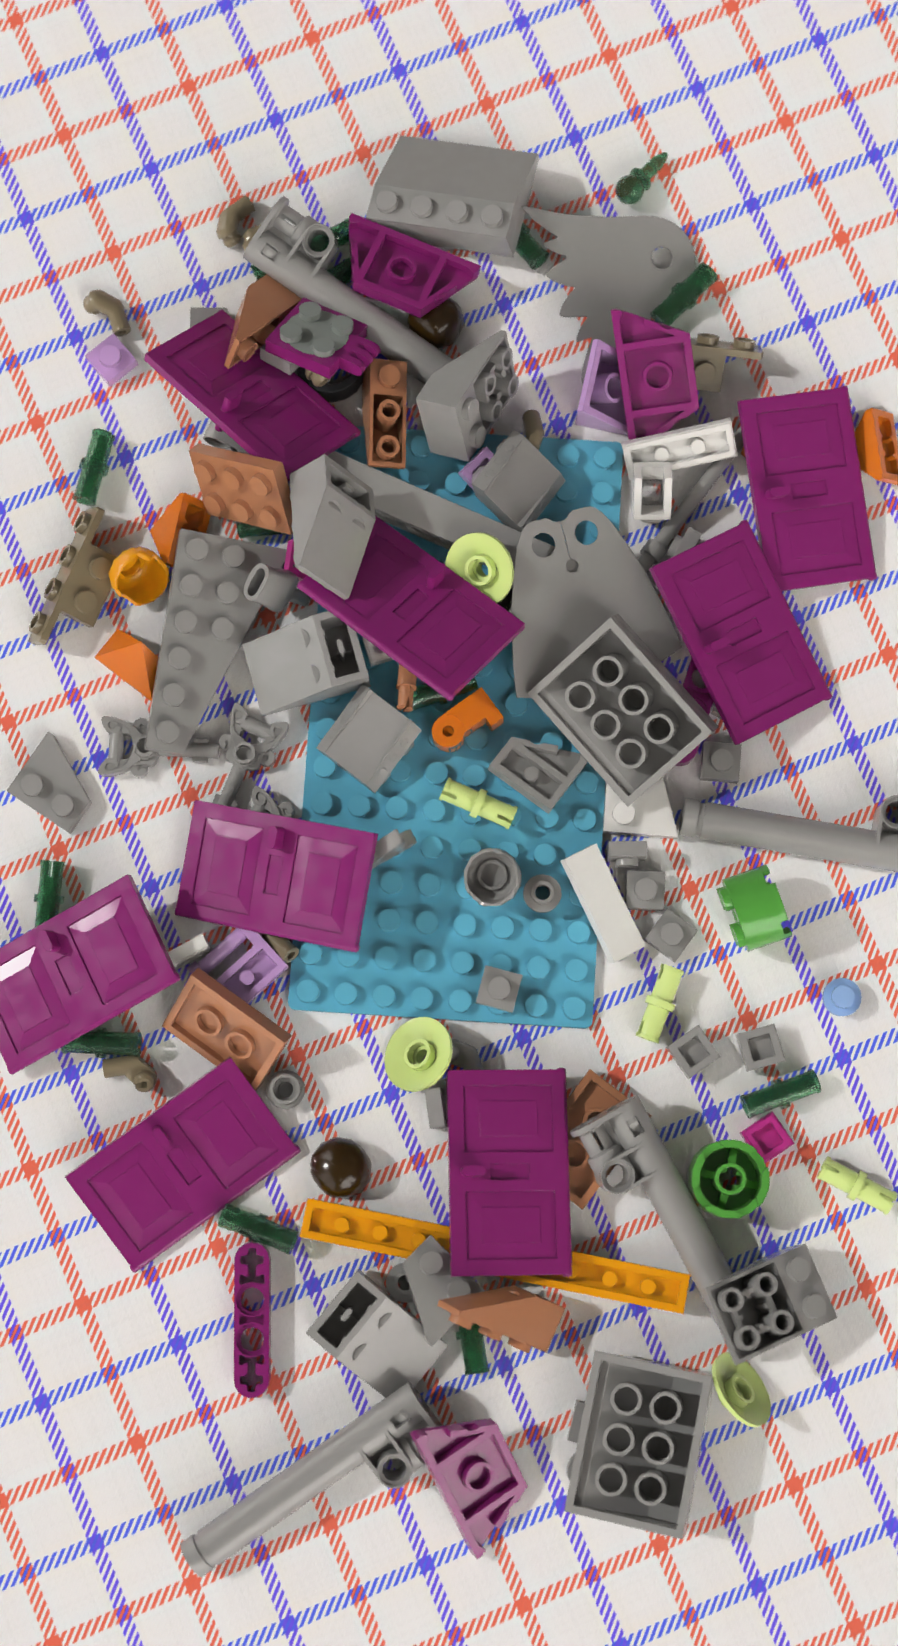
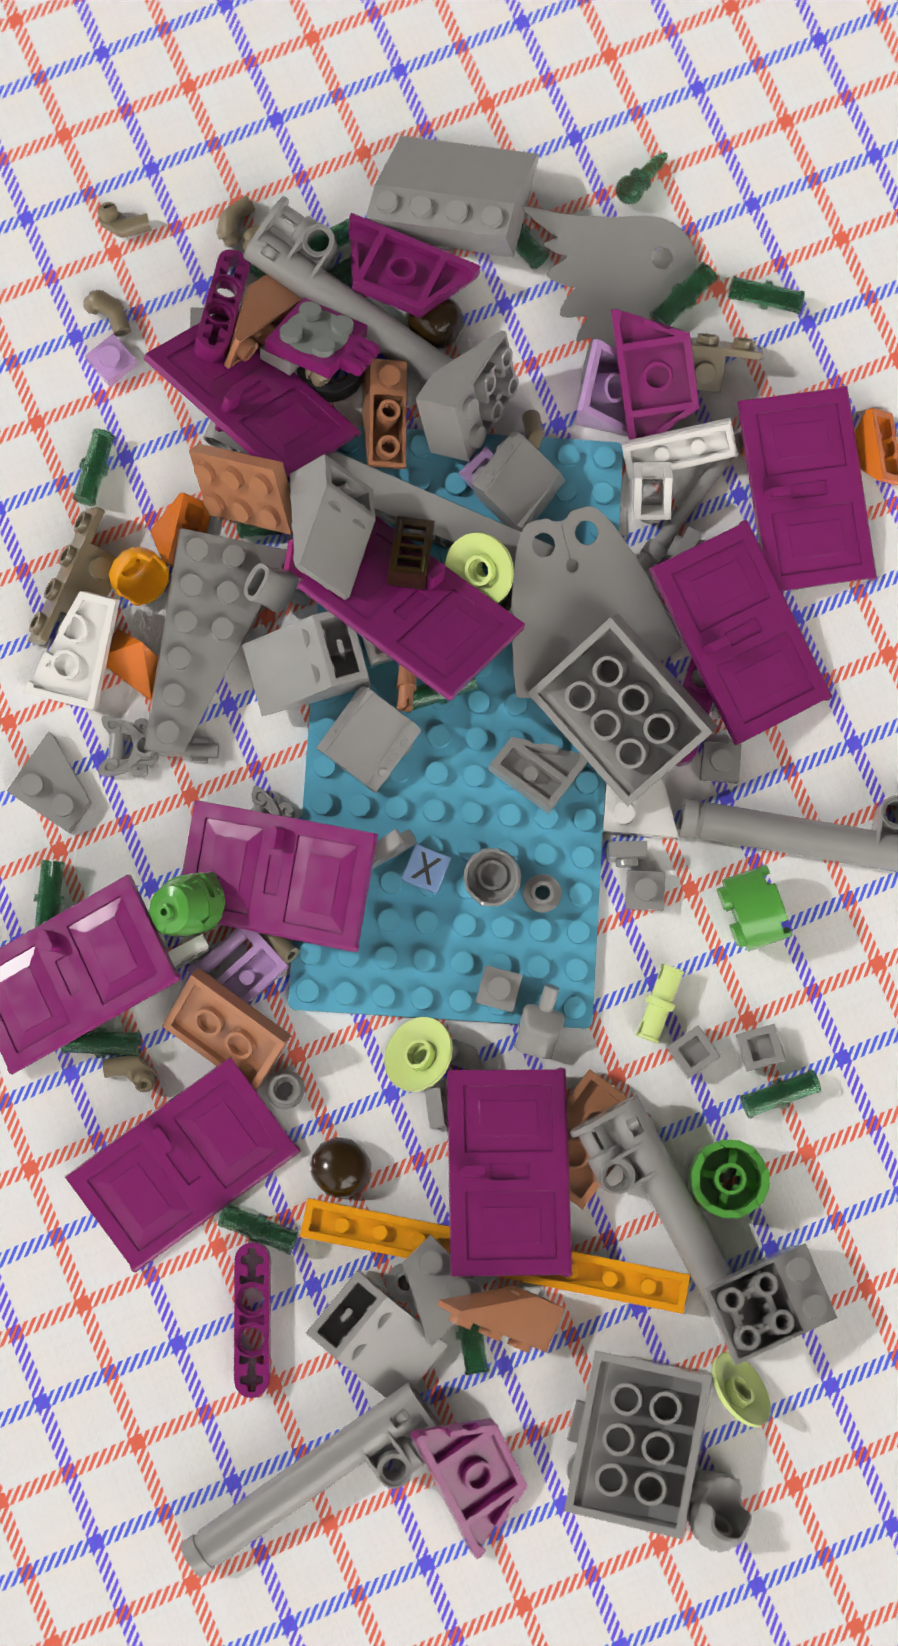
(79, 654): none -> white wing
(120, 224): none -> dark tan arm
(185, 905): none -> bright green helmet
(221, 305): none -> magenta beam
(244, 754): light grey piece -> none
(406, 575): none -> dark brown slope
(426, 869): none -> light blue tile
(465, 718): orange leg -> none
(478, 803): yellowish green pin -> none
(540, 1025): none -> light grey piece
(603, 903): white tile -> none
(670, 935): light grey plate -> none
(718, 1511): none -> light grey hair
(766, 294): none -> clear green pin
(767, 1137): dark pink tile -> none
(841, 997): light blue plate -> none
(857, 1185): yellowish green pin -> none

